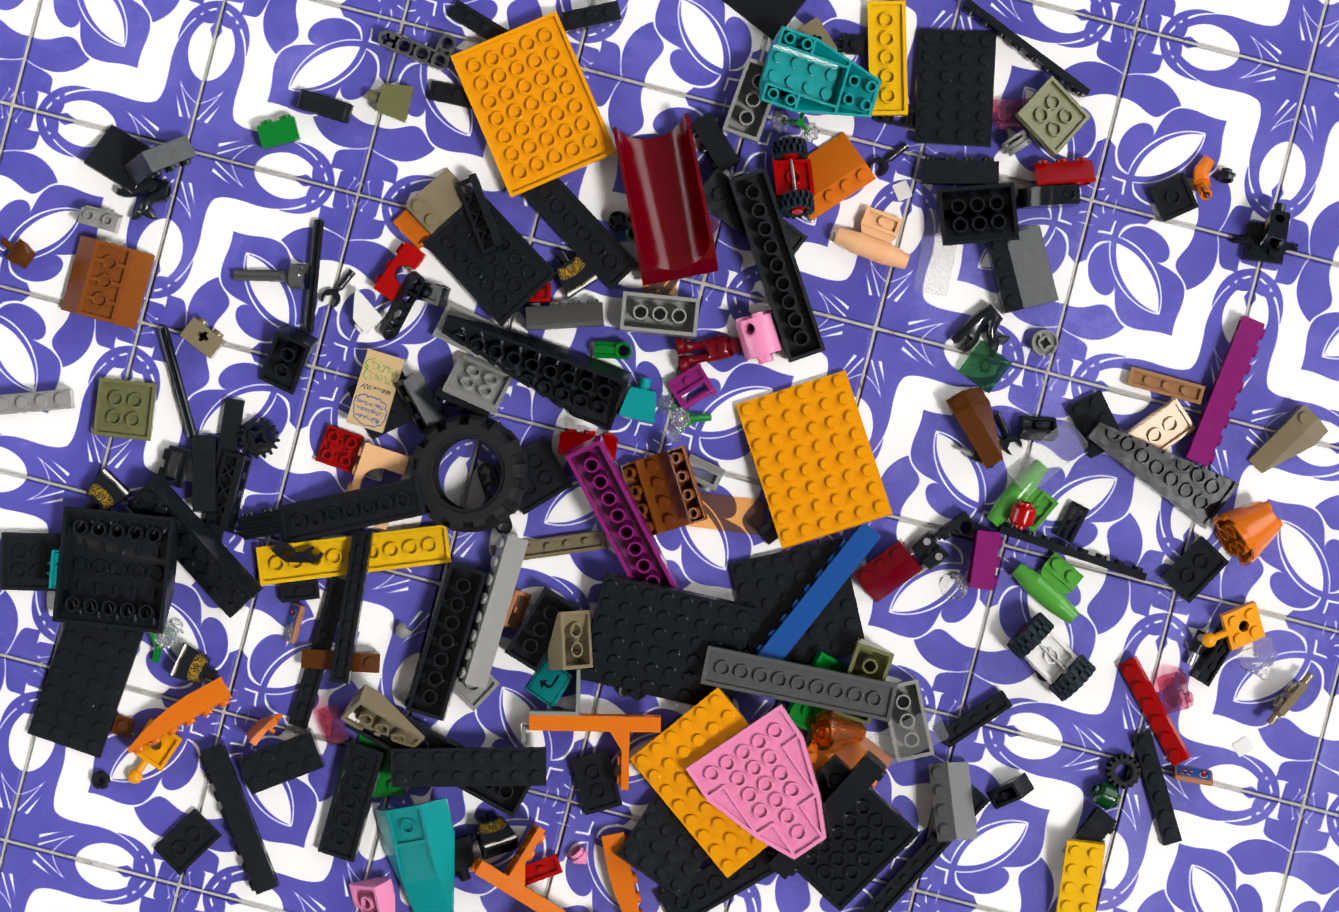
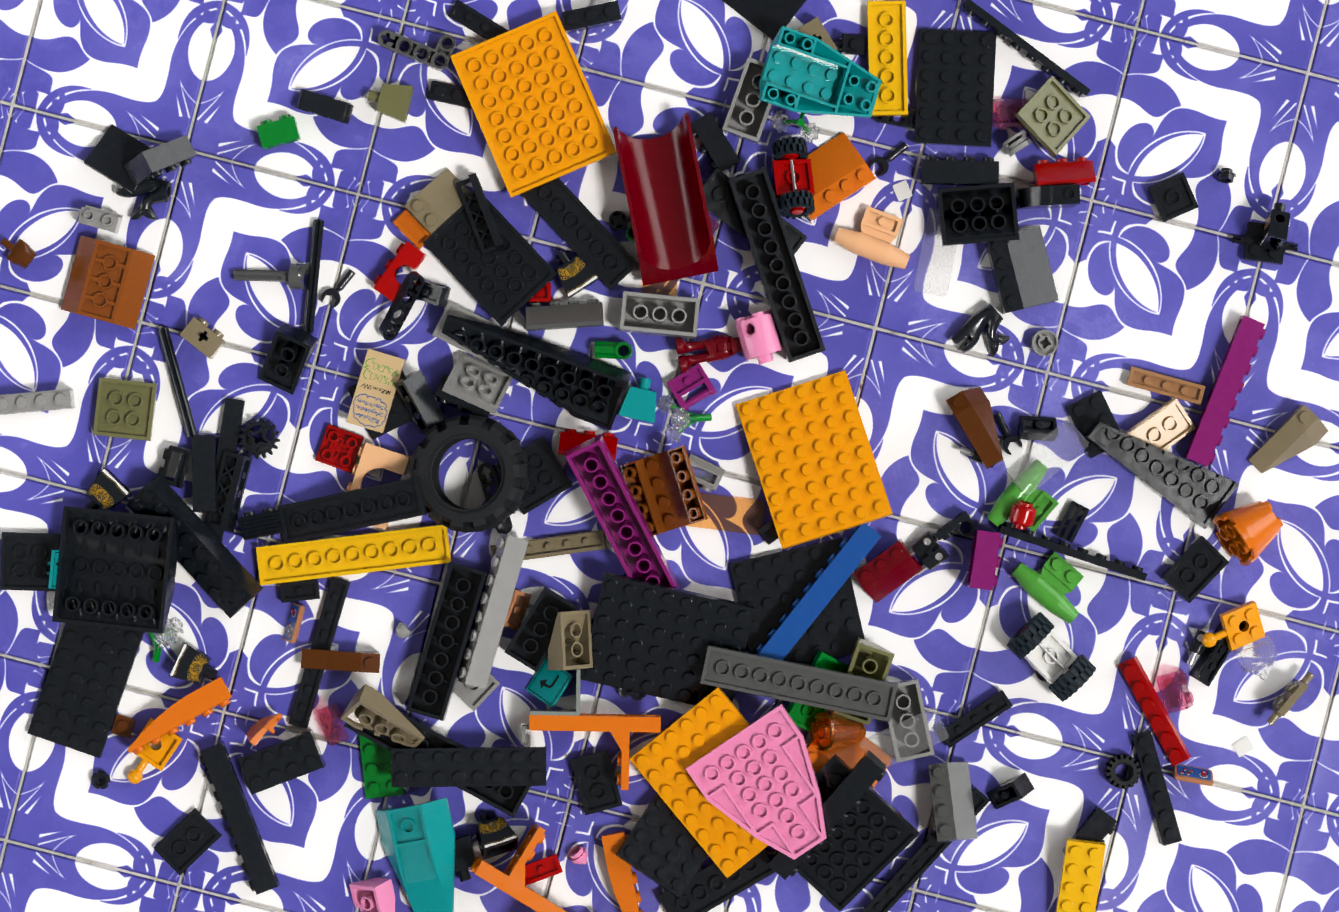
(300, 557): black piece -> none
(351, 606): black plate -> none
(351, 801): black plate -> none
(364, 314): white slope -> none
(953, 585): clear hair -> none
(985, 366): clear green plate -> none
(1105, 795): dark green head -> none
(1201, 178): orange arm -> none

